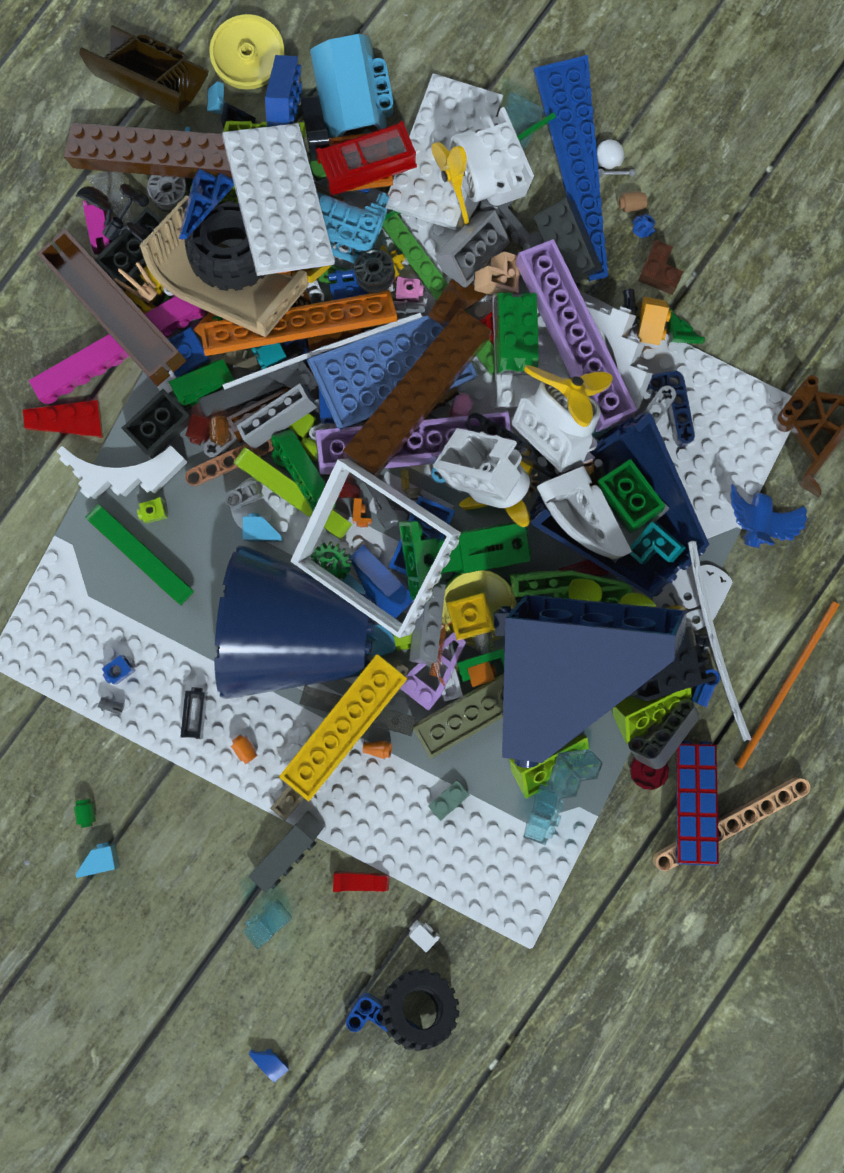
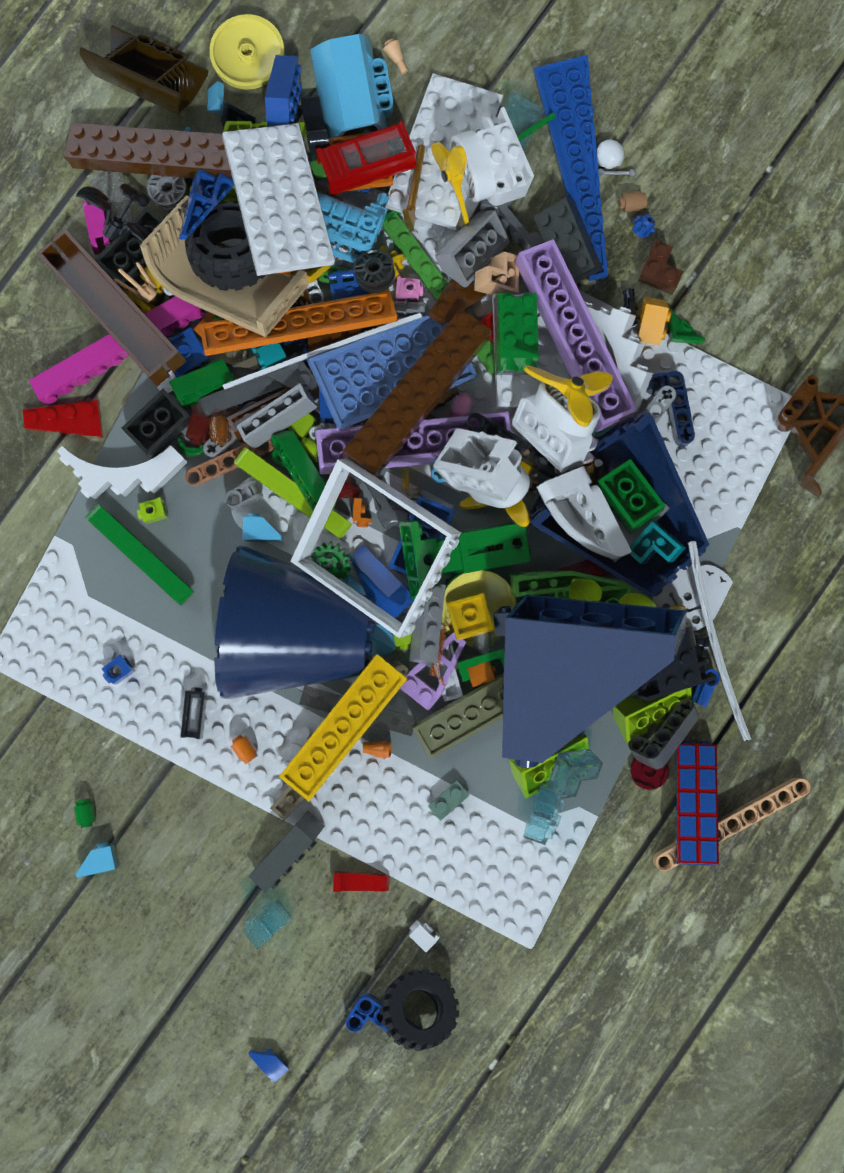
(111, 705): dark grey pin -> none
(189, 451): none -> green piece
(393, 50): none -> light nougat cone
(409, 213): none -> pearl gold piece
(763, 522): blue animal -> none
(787, 685): orange piece -> none

